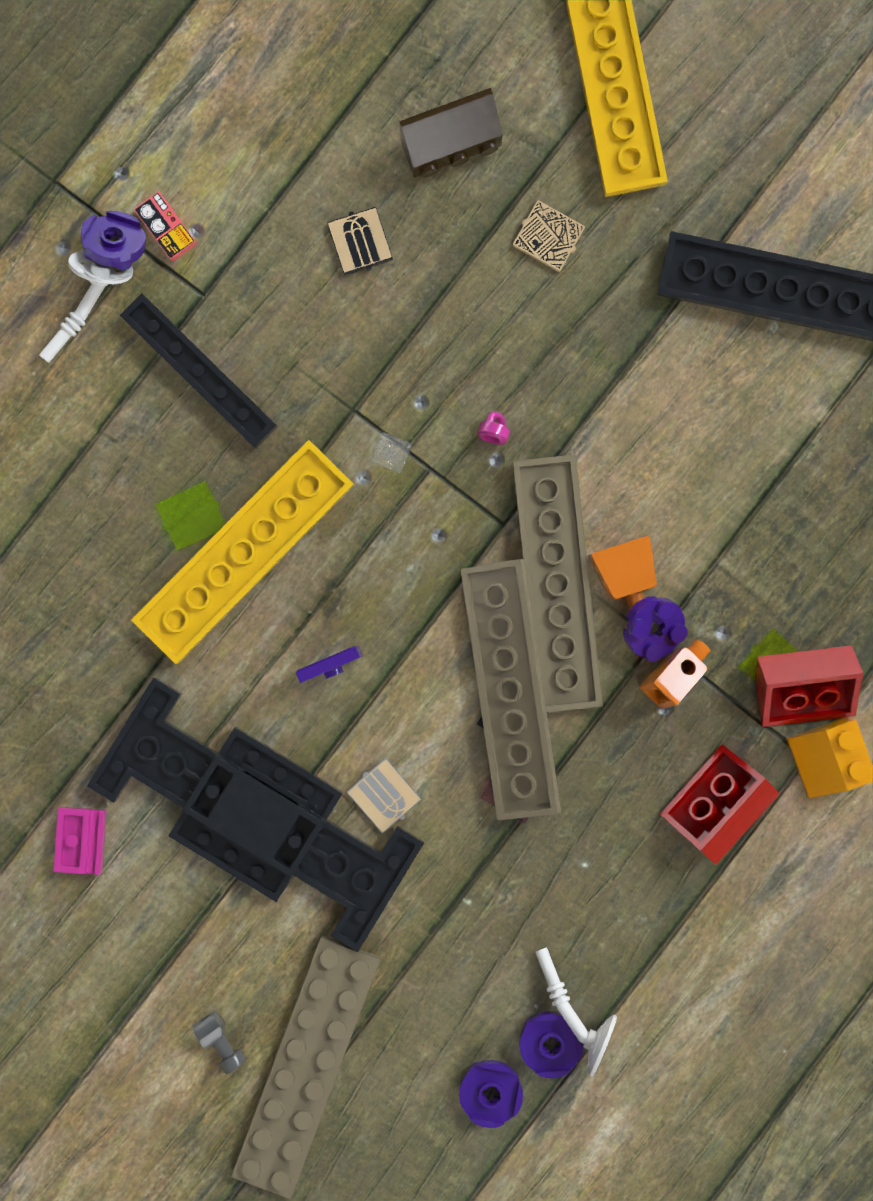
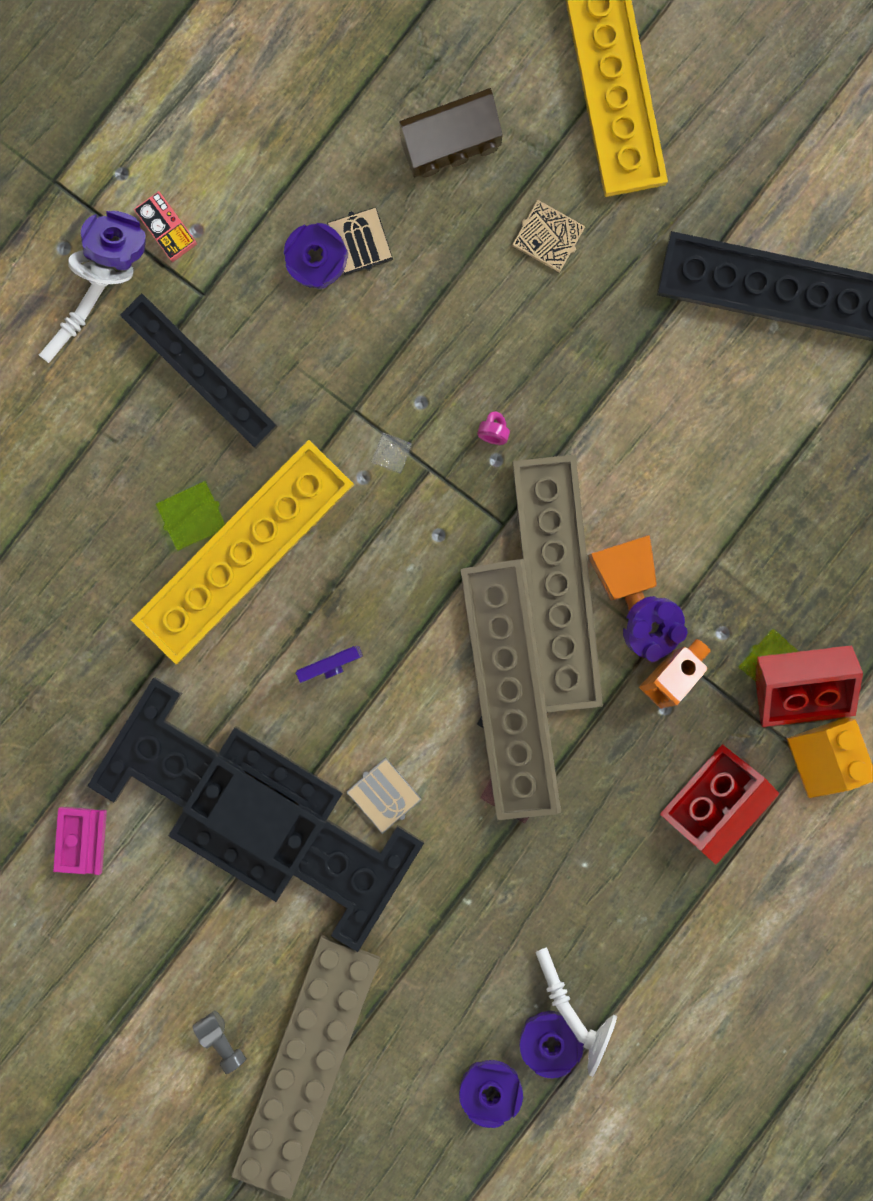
(313, 237): none -> dark purple plate

